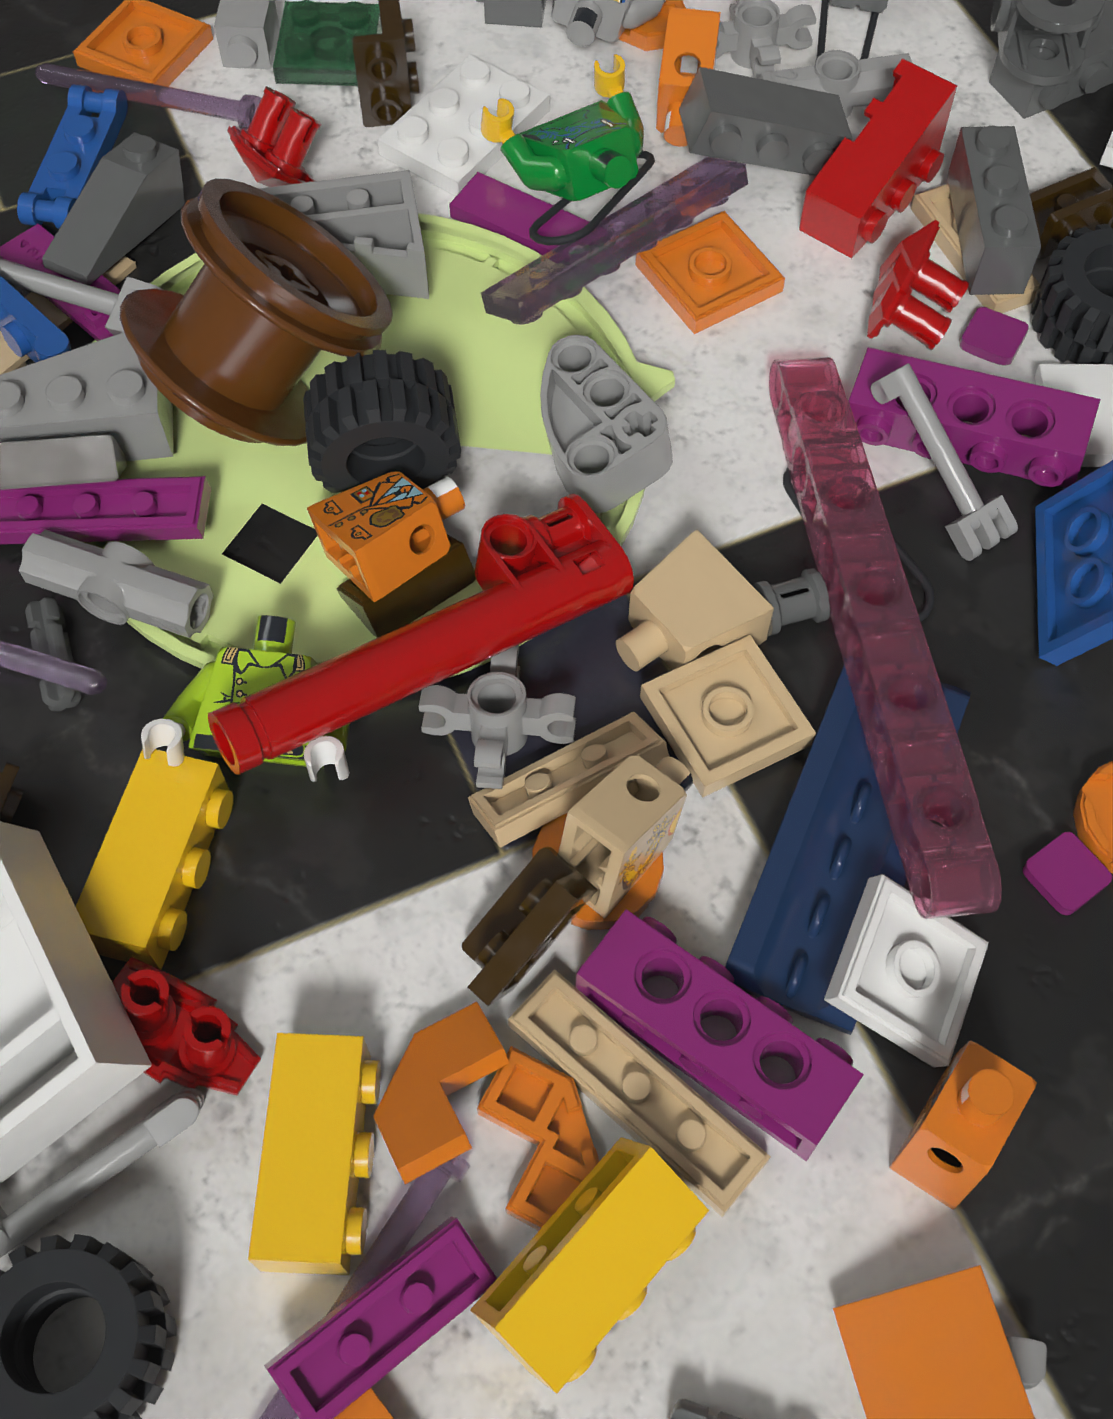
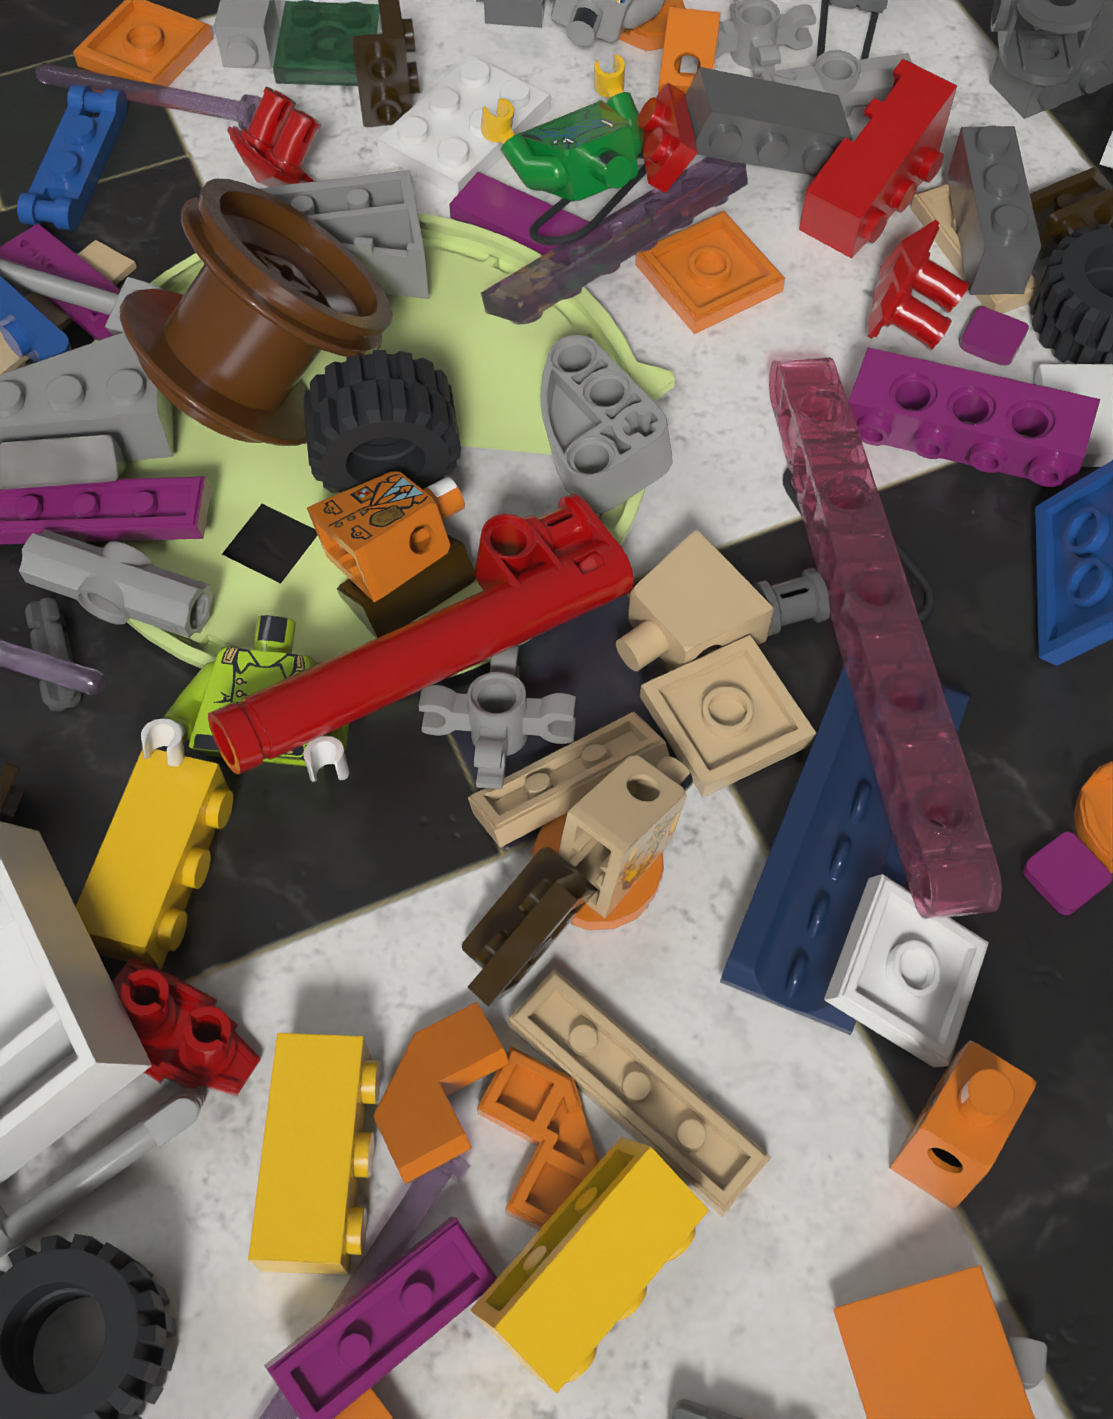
(120, 206): dark grey slope -> none
(667, 137): none -> red plate
(730, 1069): magenta brick -> none
(980, 522): light grey hinge -> none

